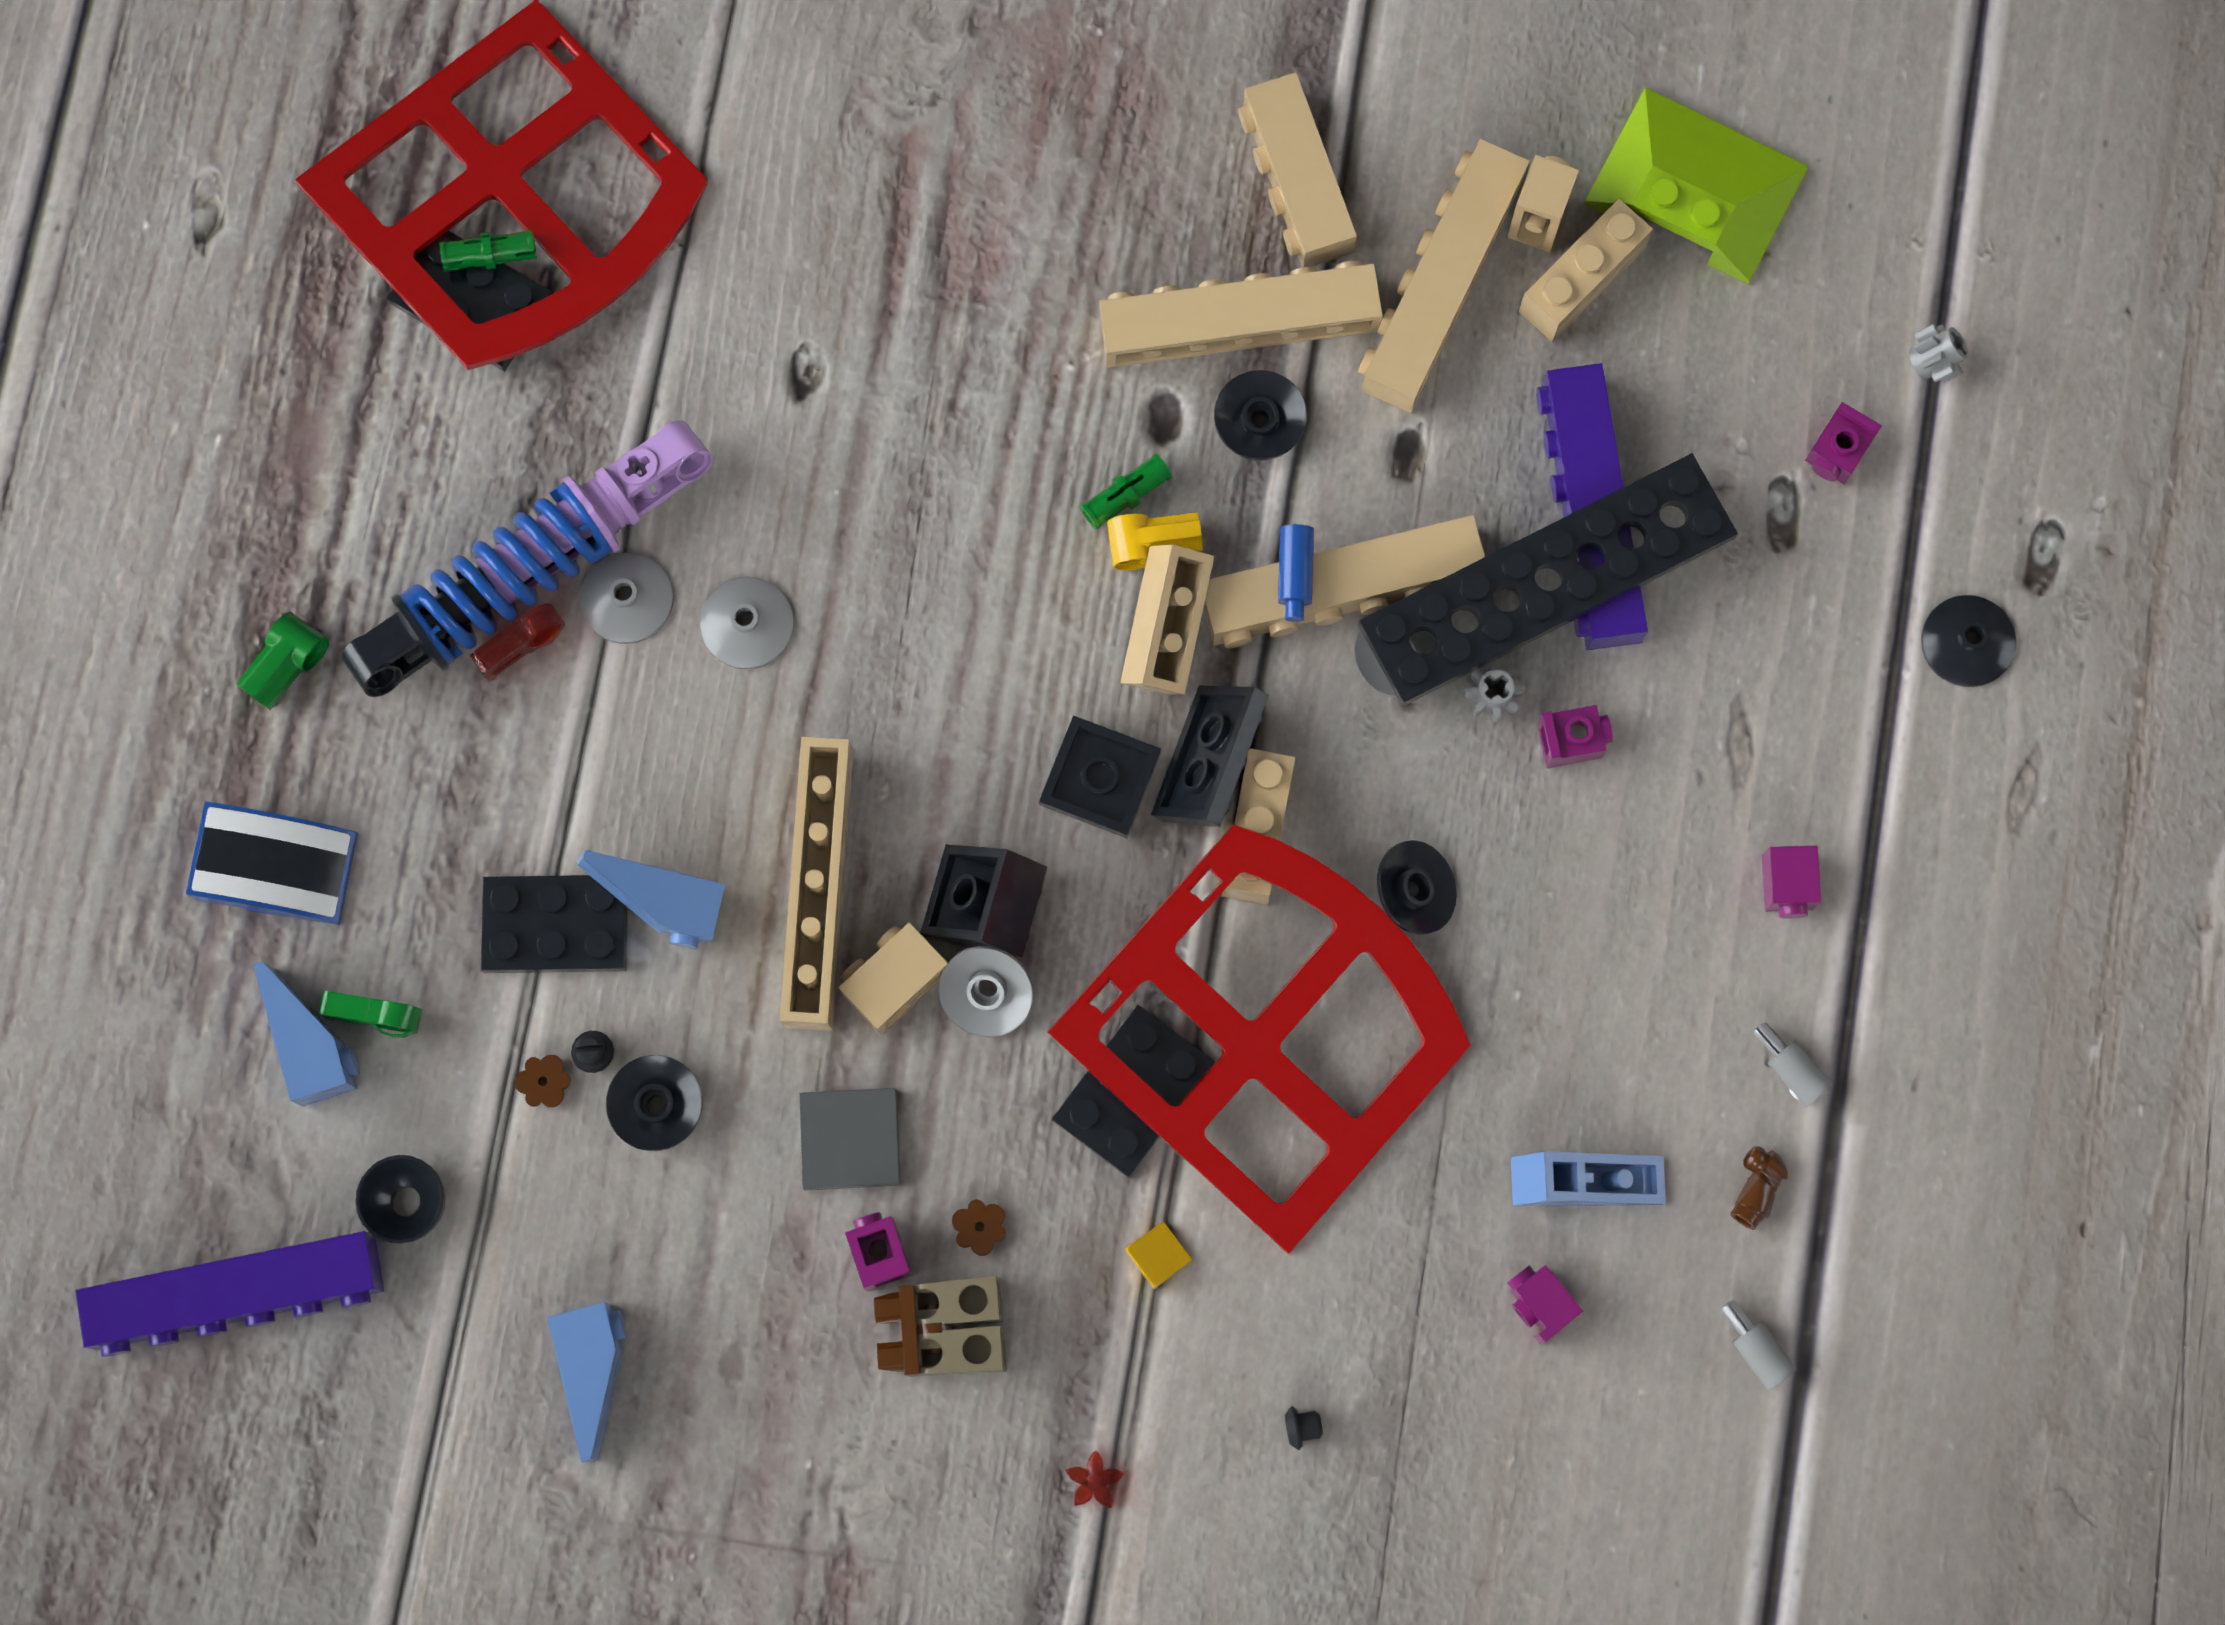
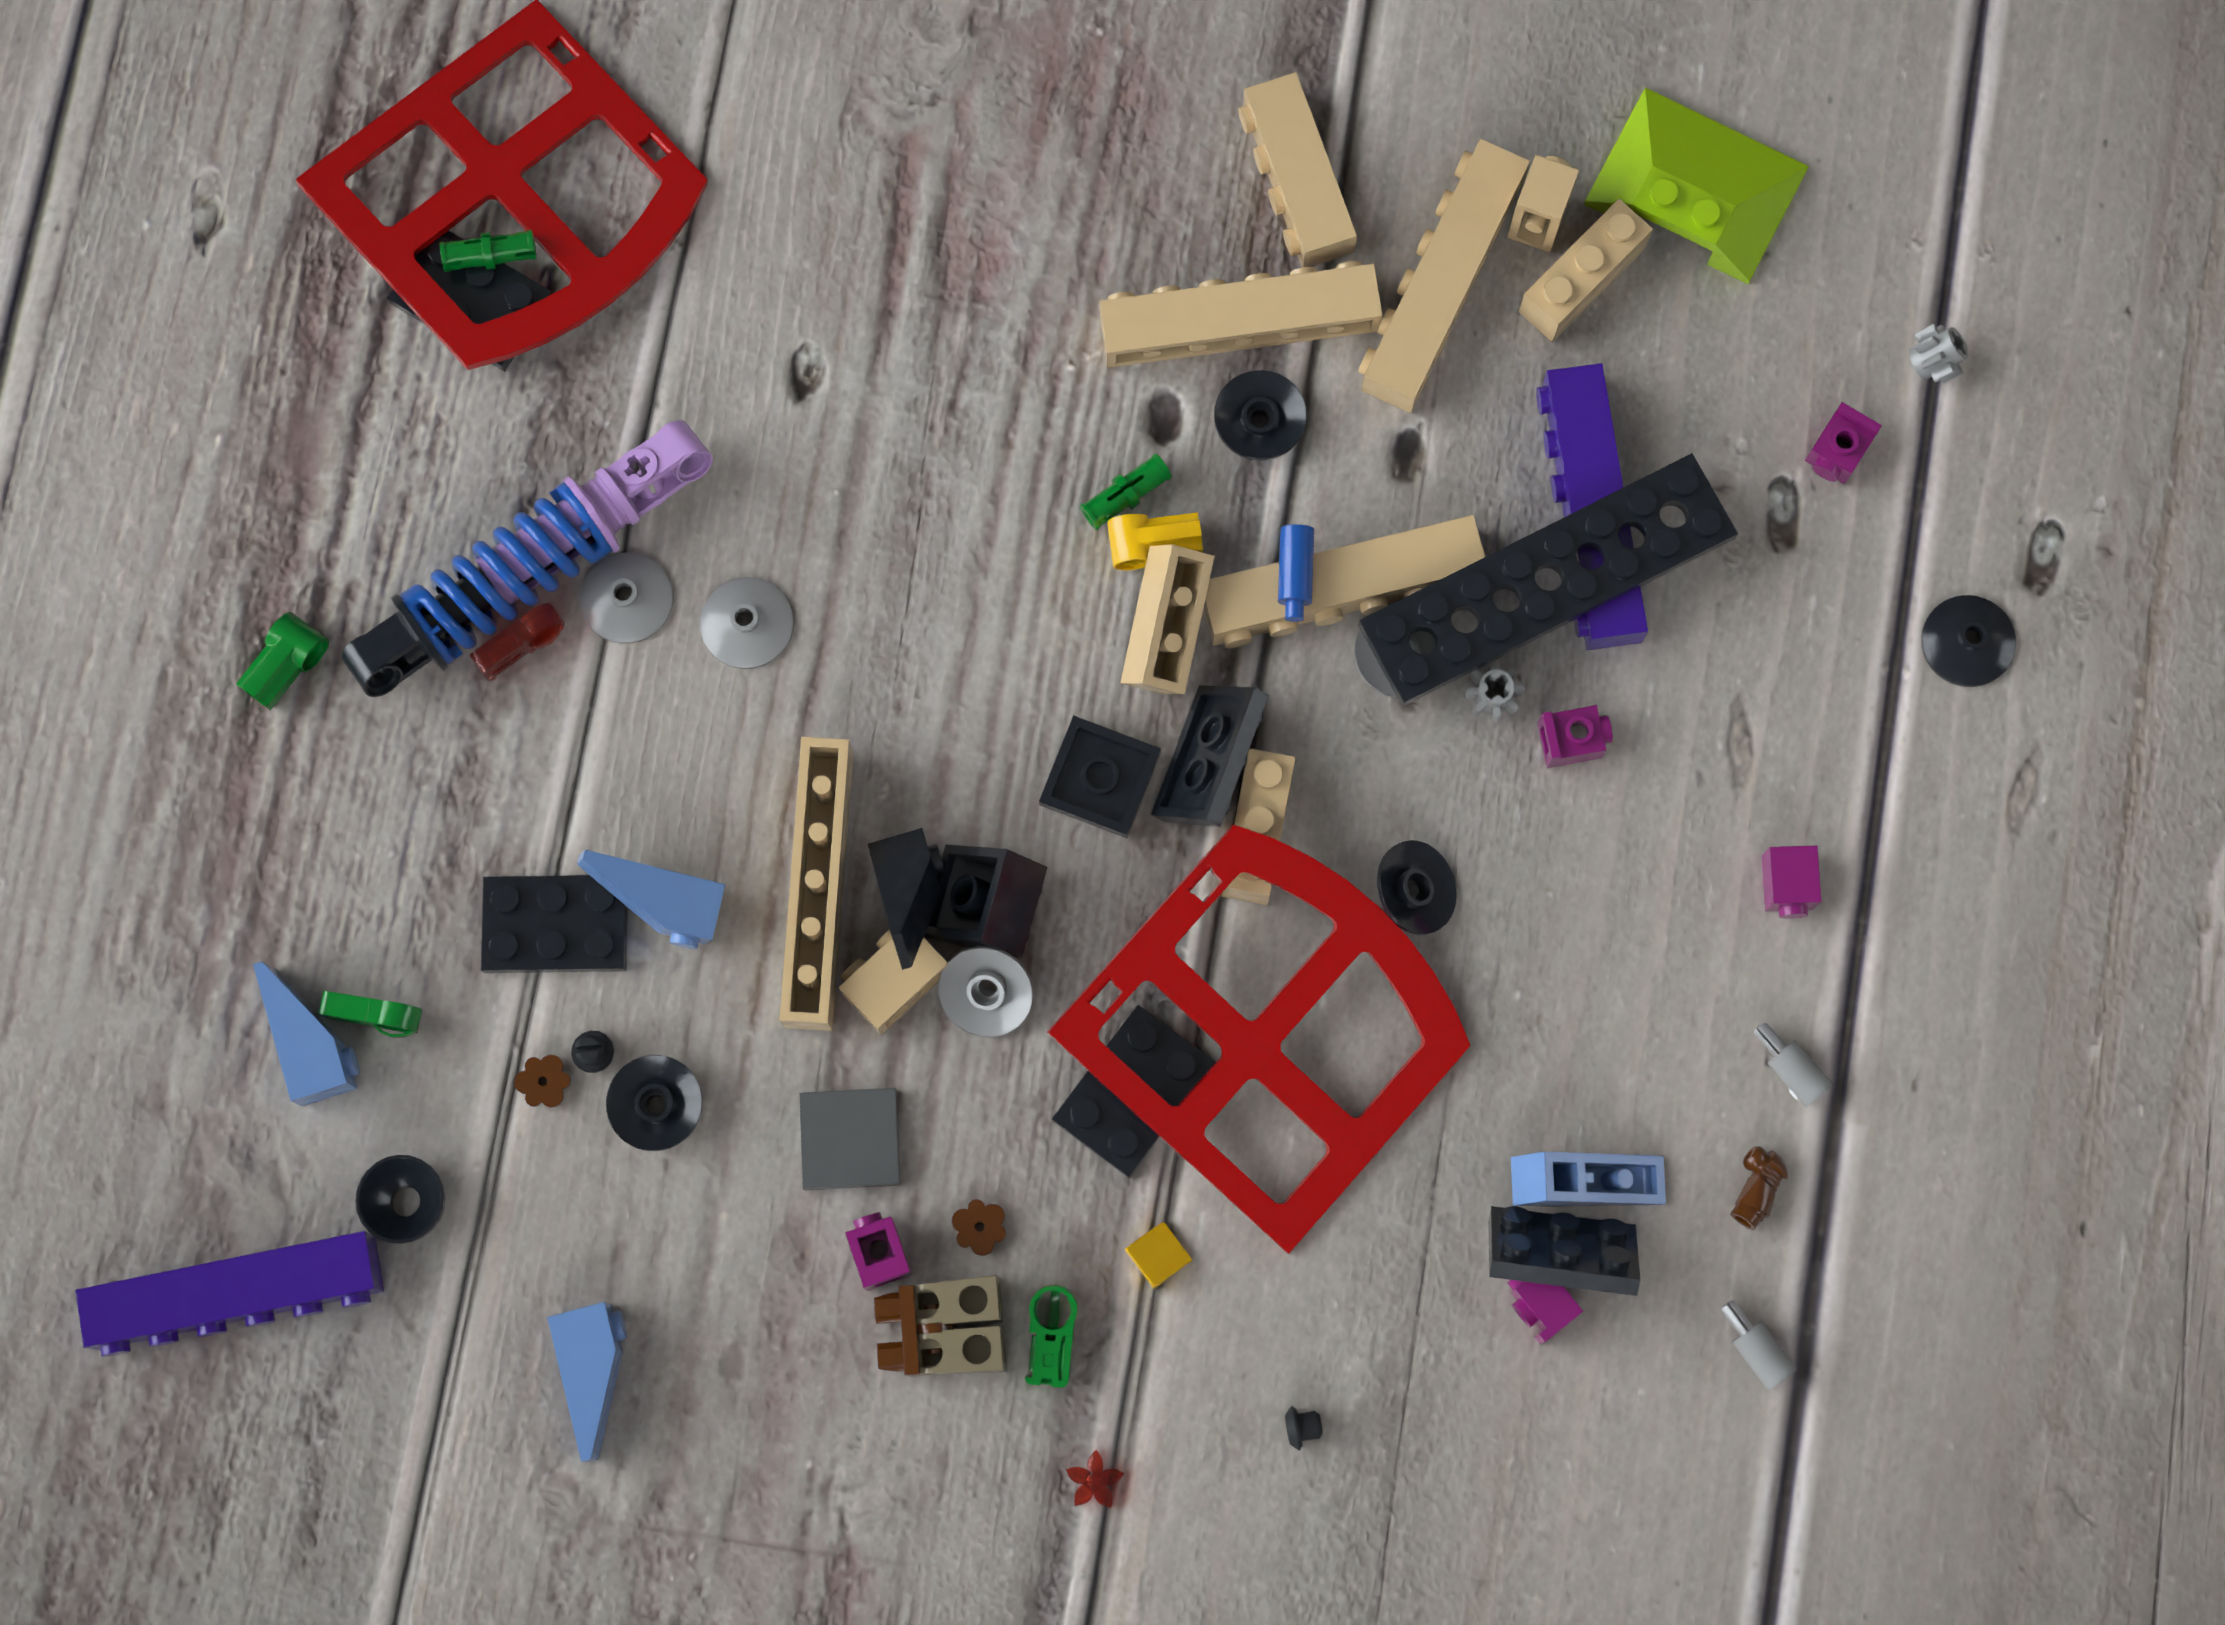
(271, 863): slope -> none
(908, 887): none -> black slope
(1051, 1345): none -> green piece
(1563, 1250): none -> black plate

